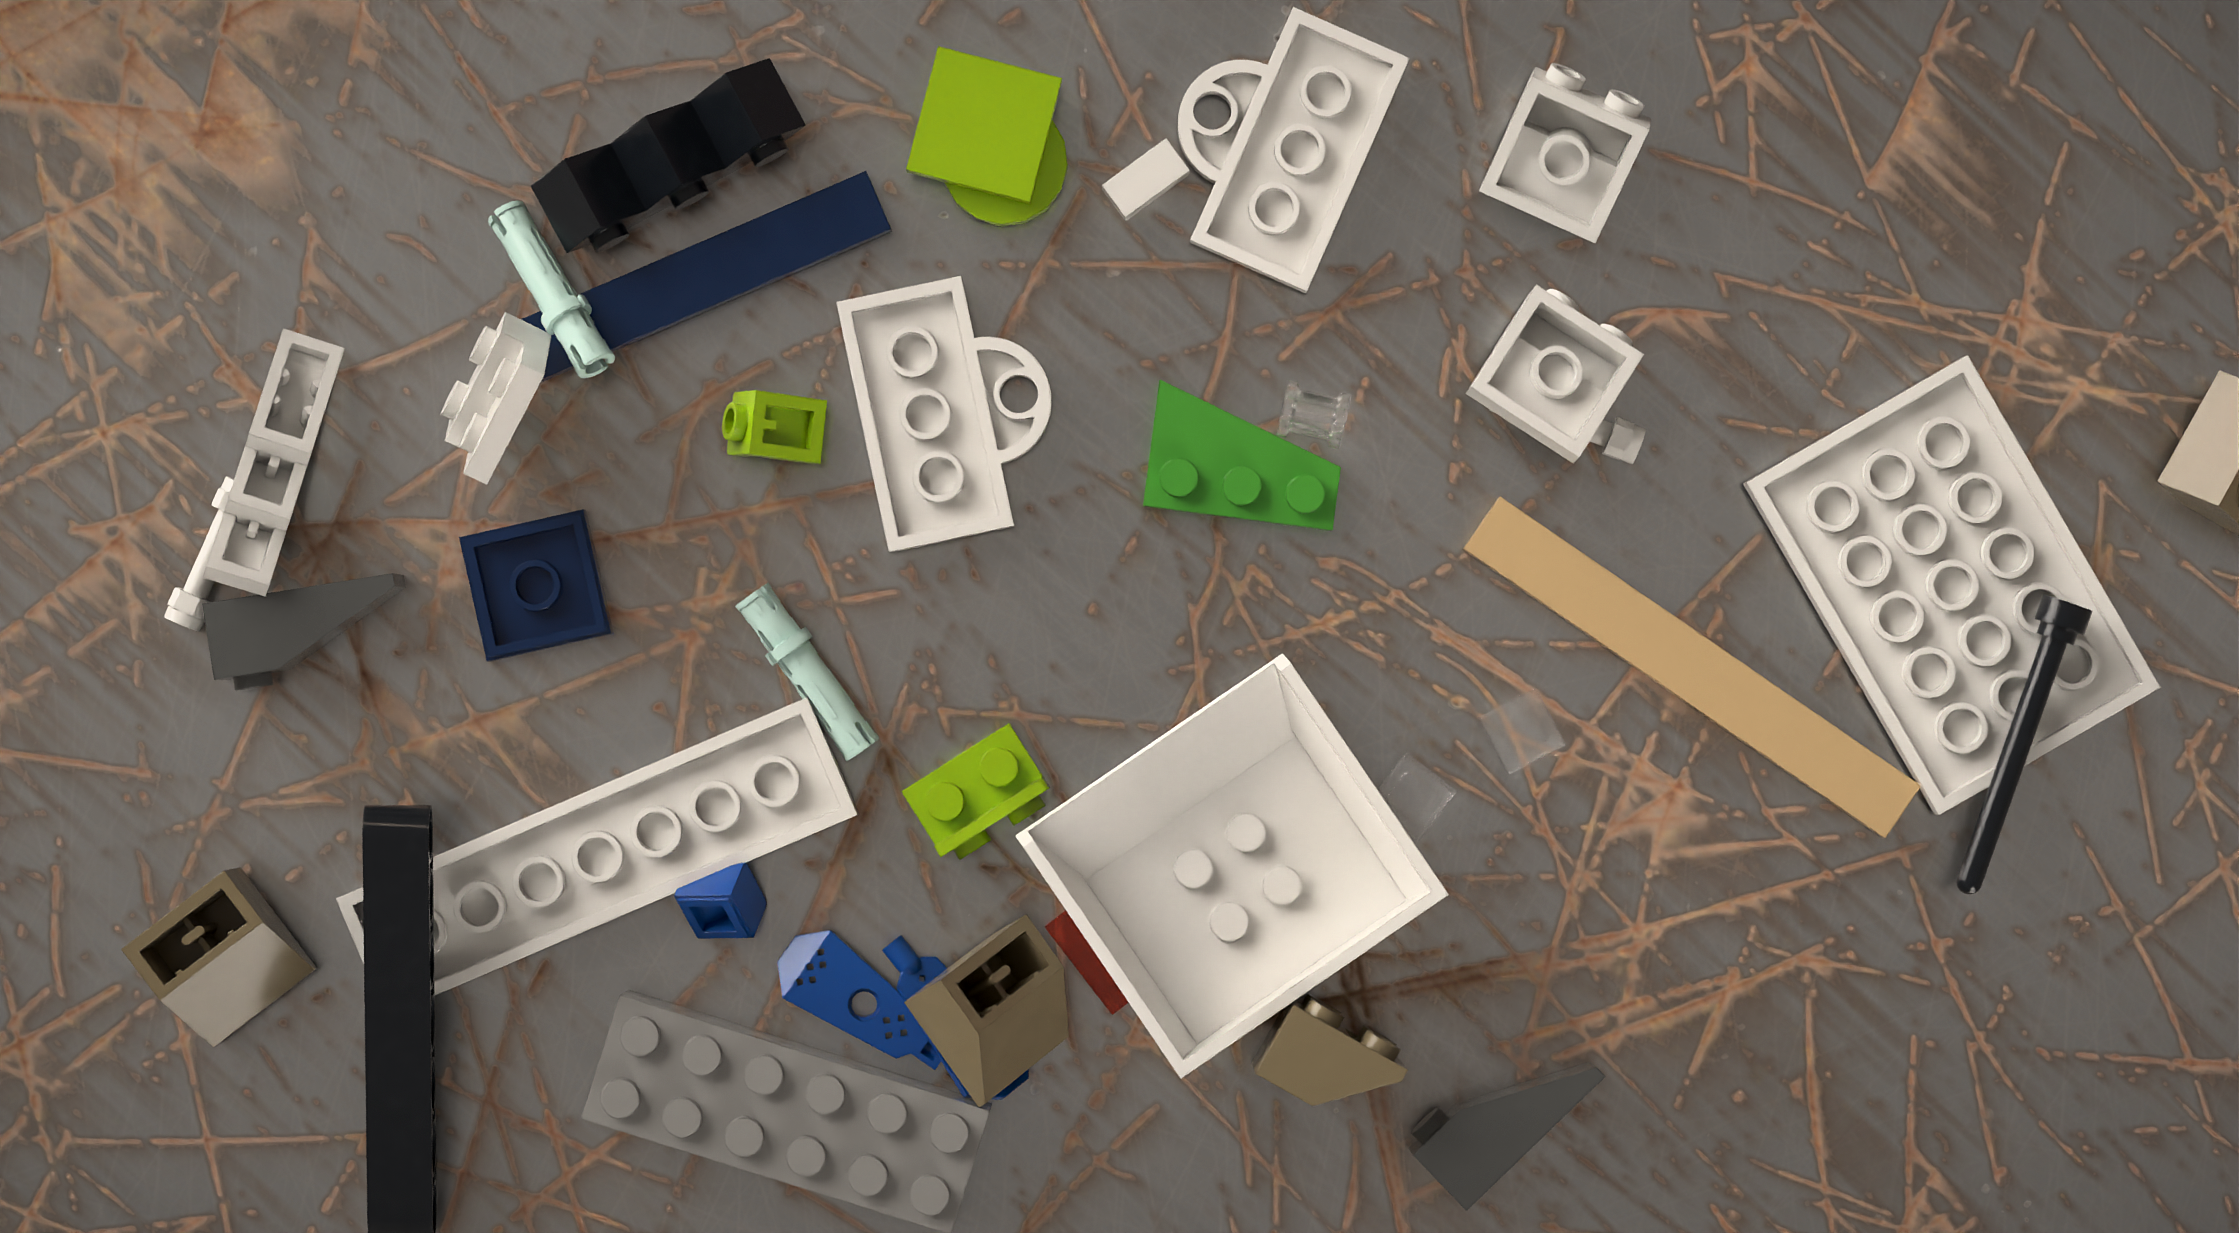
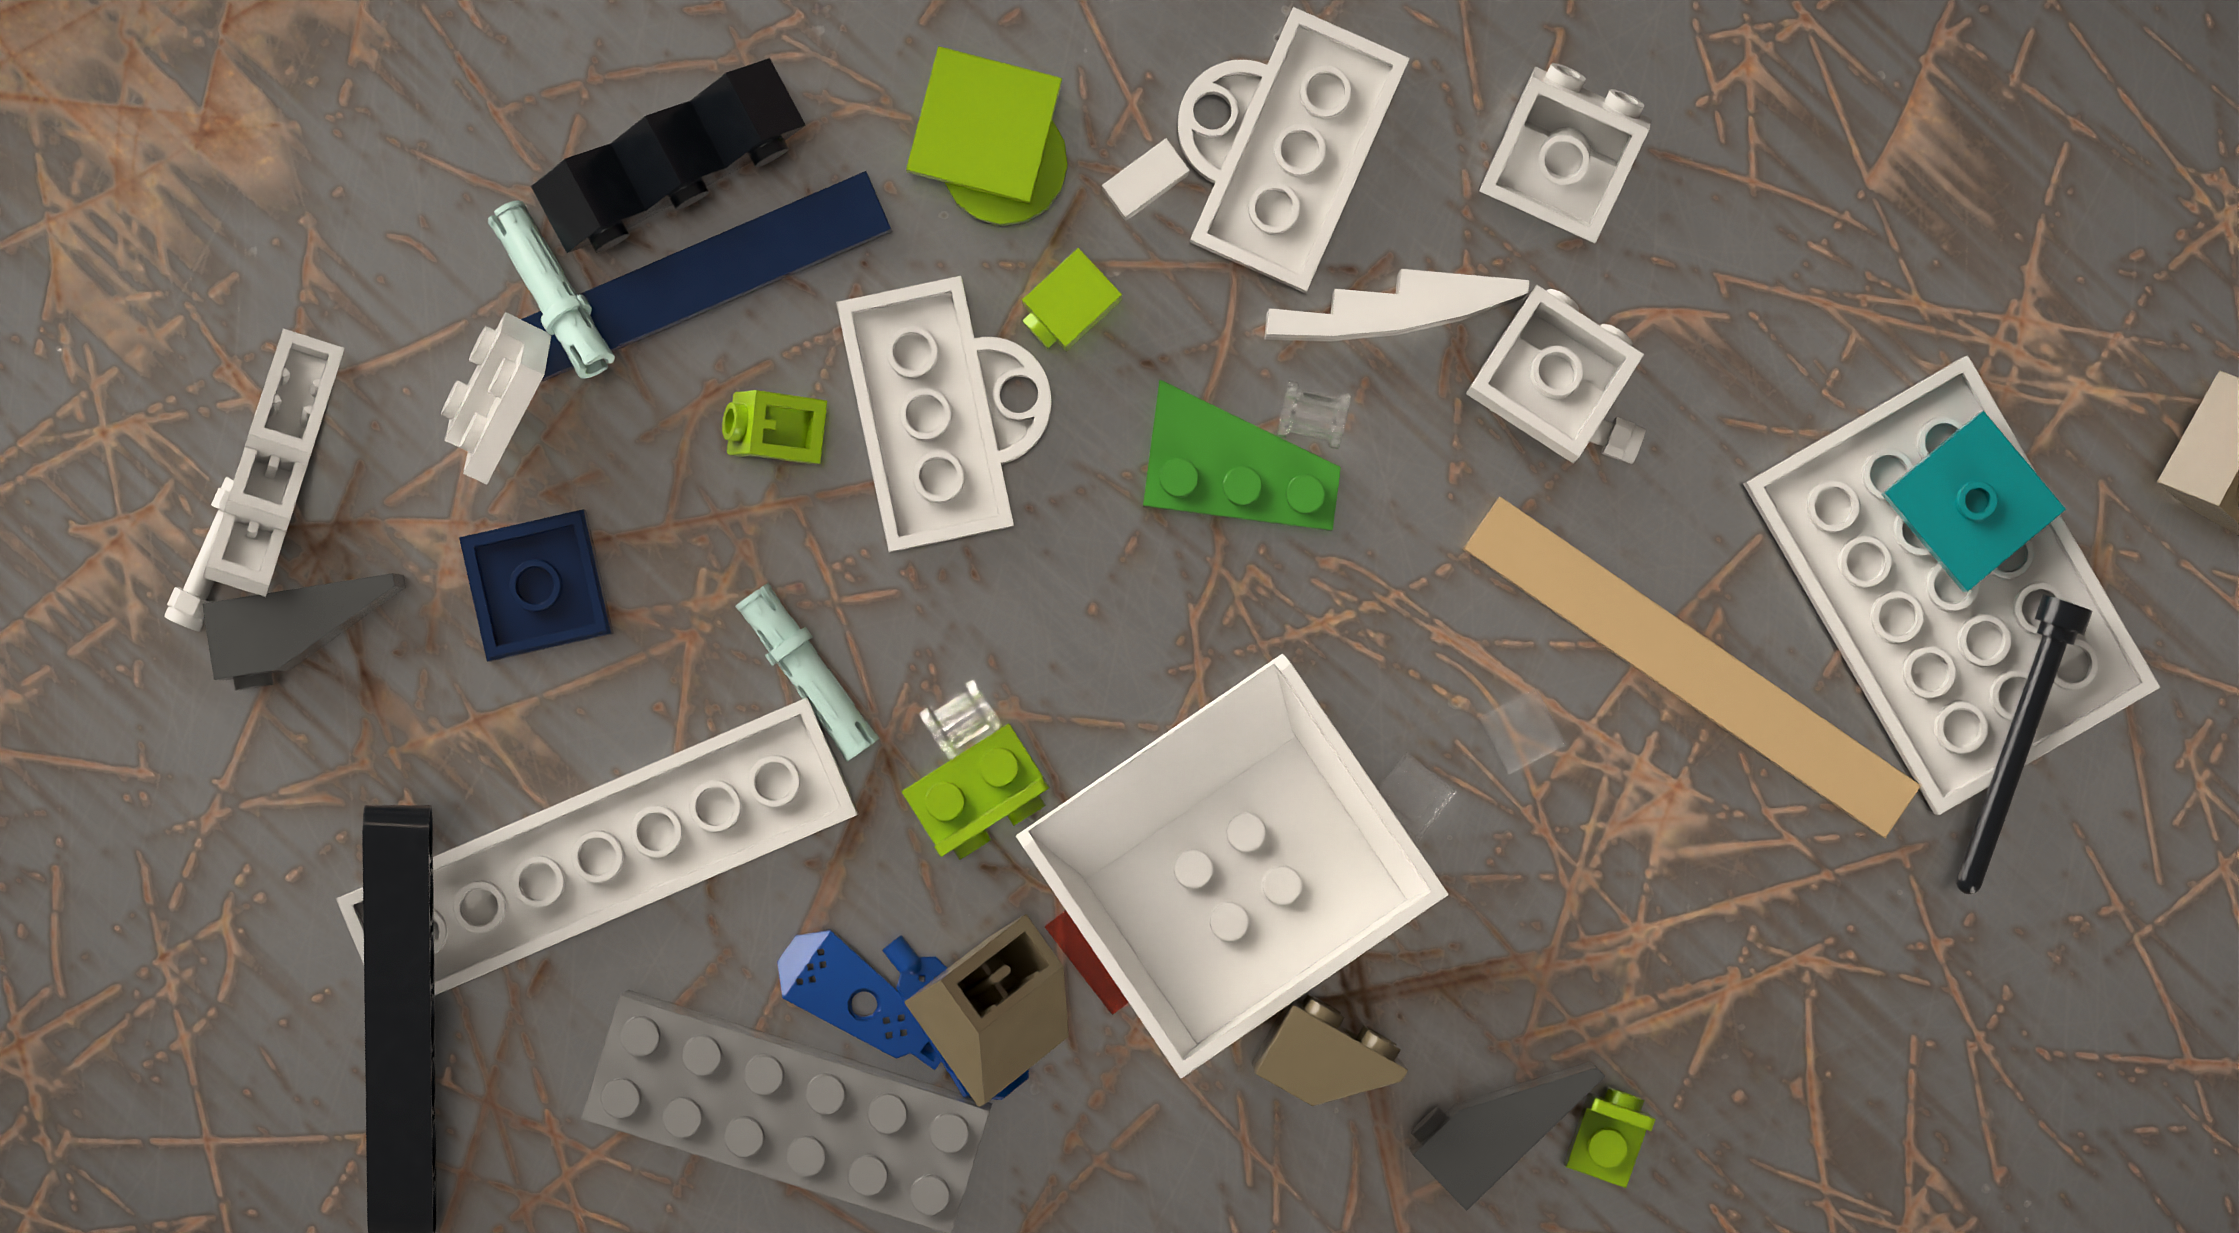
(219, 957): dark tan slope -> none
(723, 903): blue slope -> none
(961, 719): none -> clear bush
(1069, 302): none -> lime brick
(1420, 303): none -> white slope
(1609, 1136): none -> lime bracket
(1973, 501): none -> teal plate

